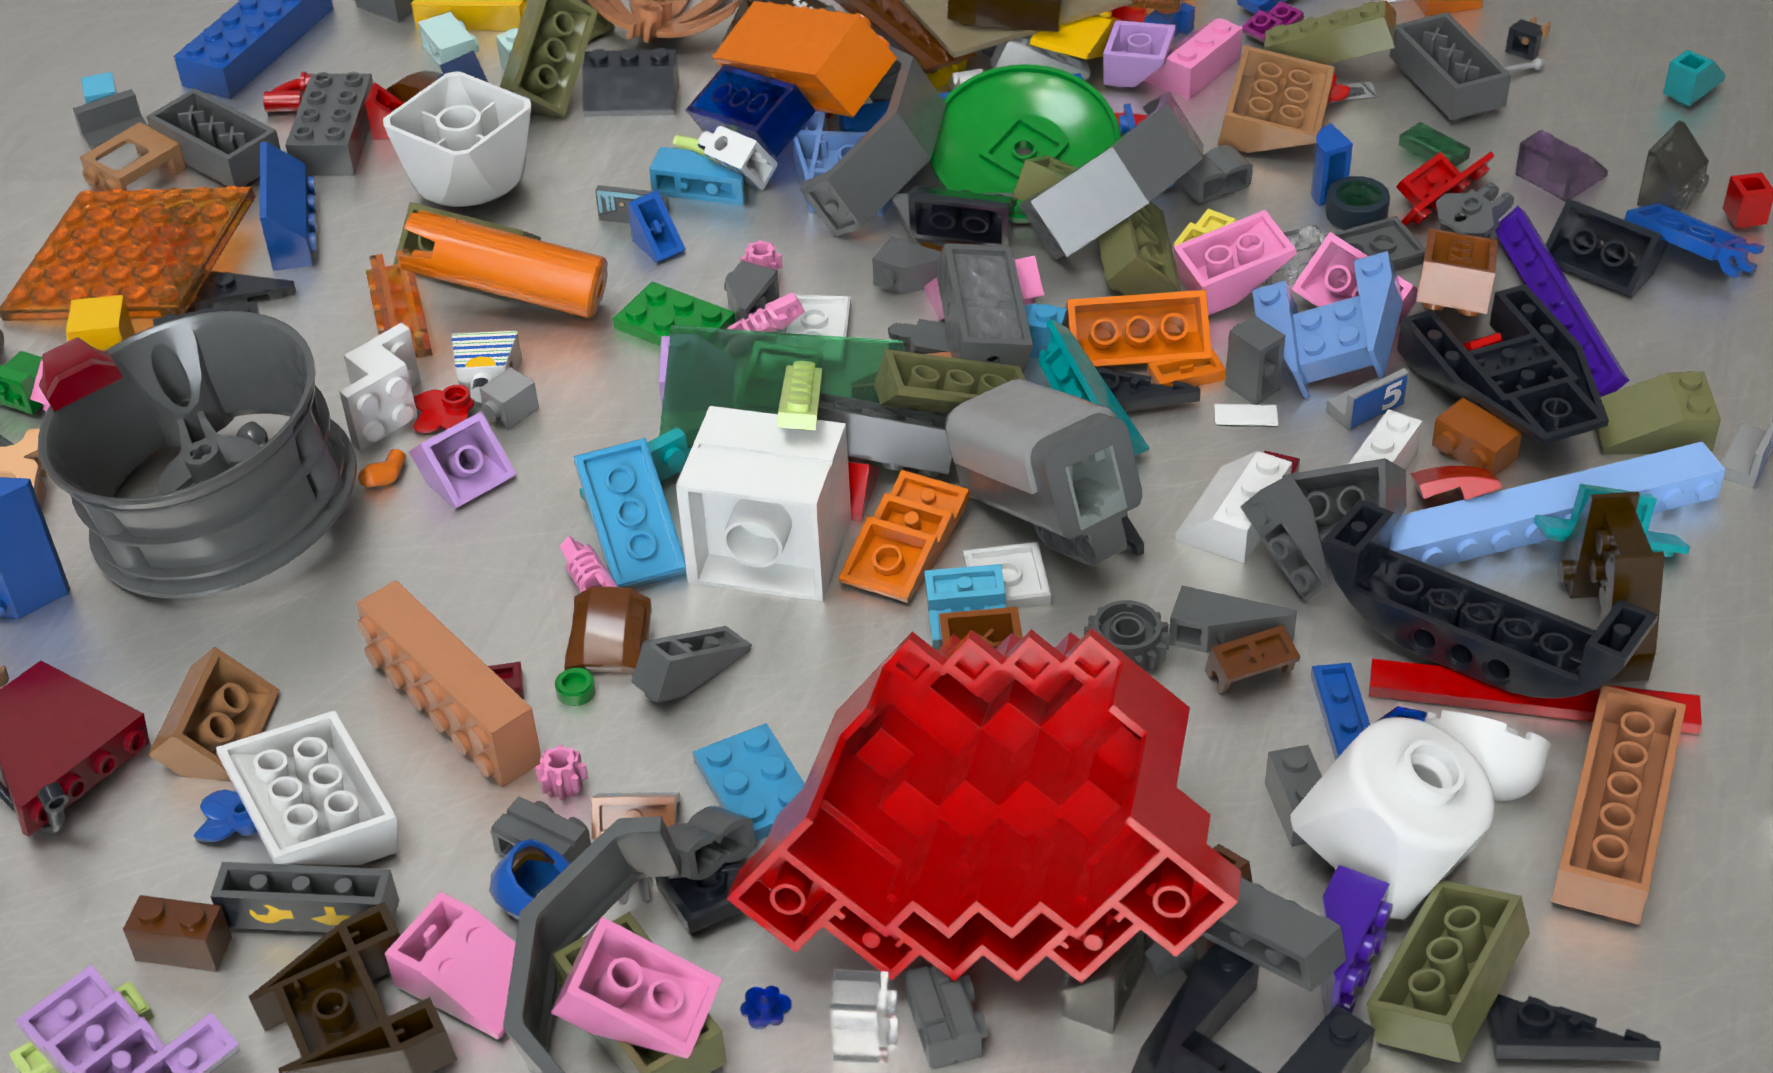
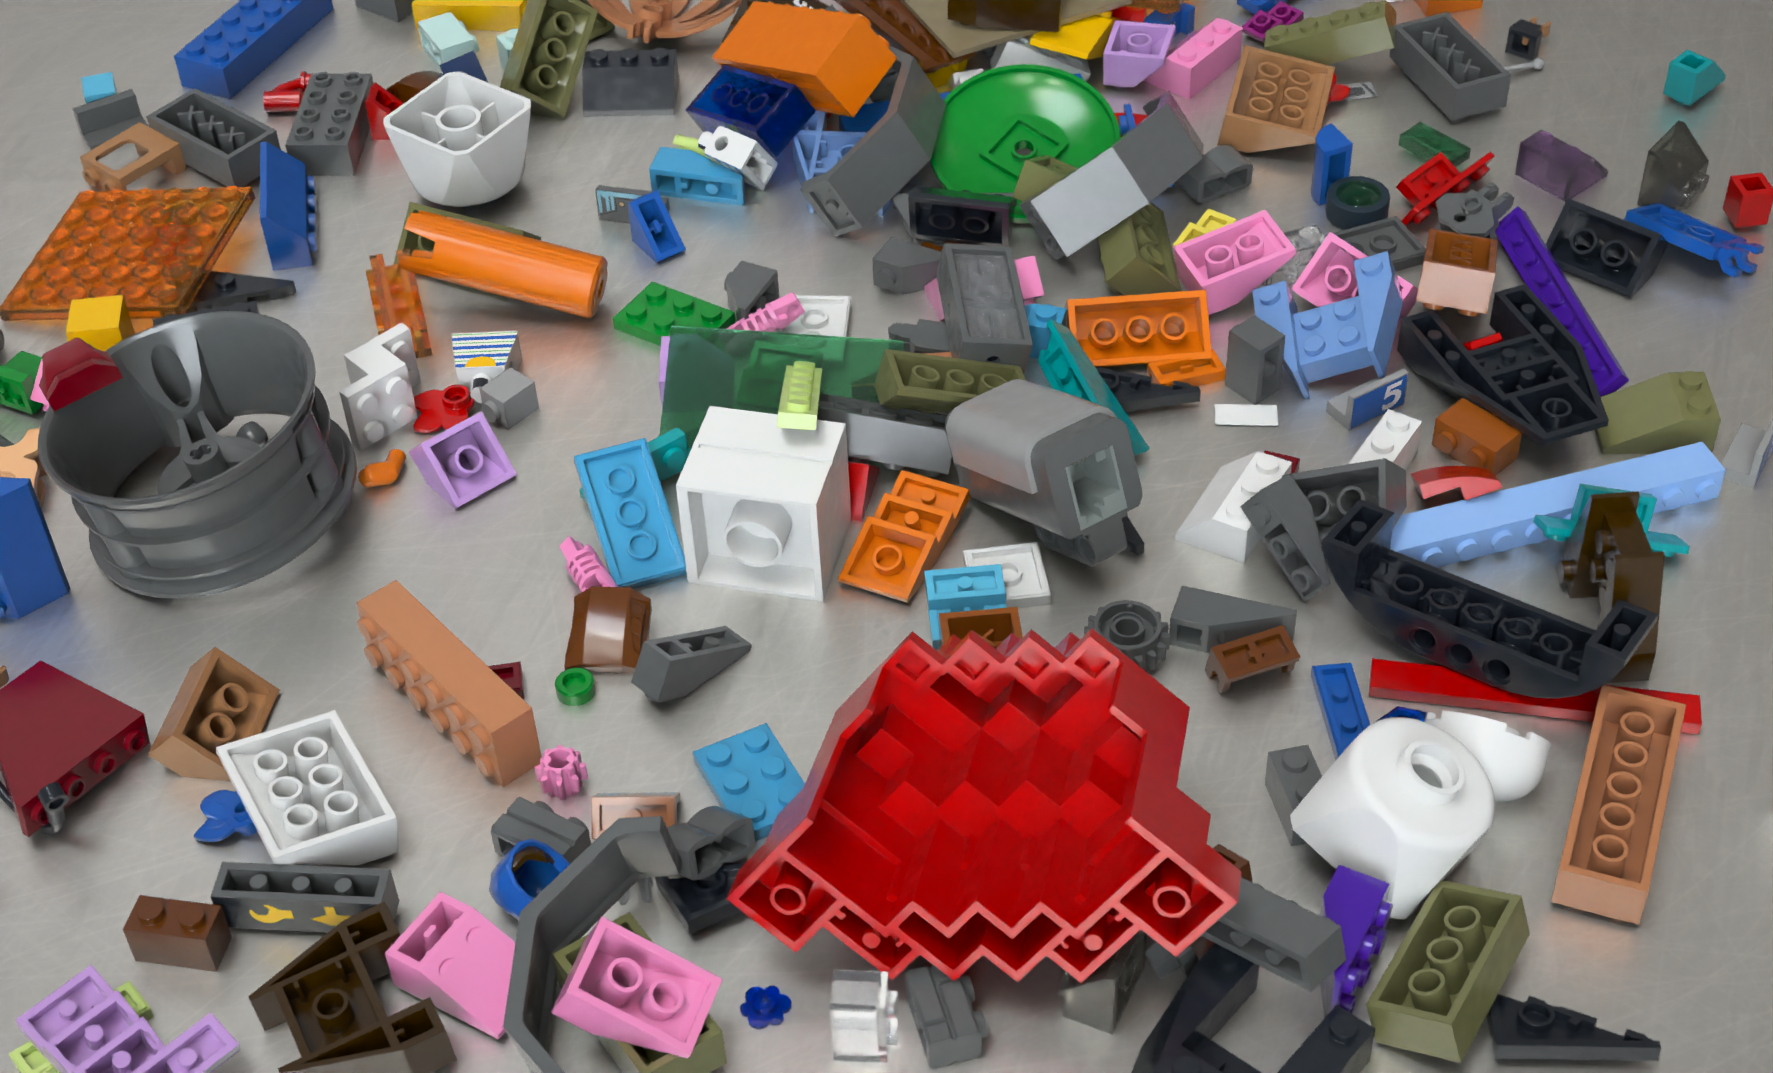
(763, 254): bright pink gear -> none

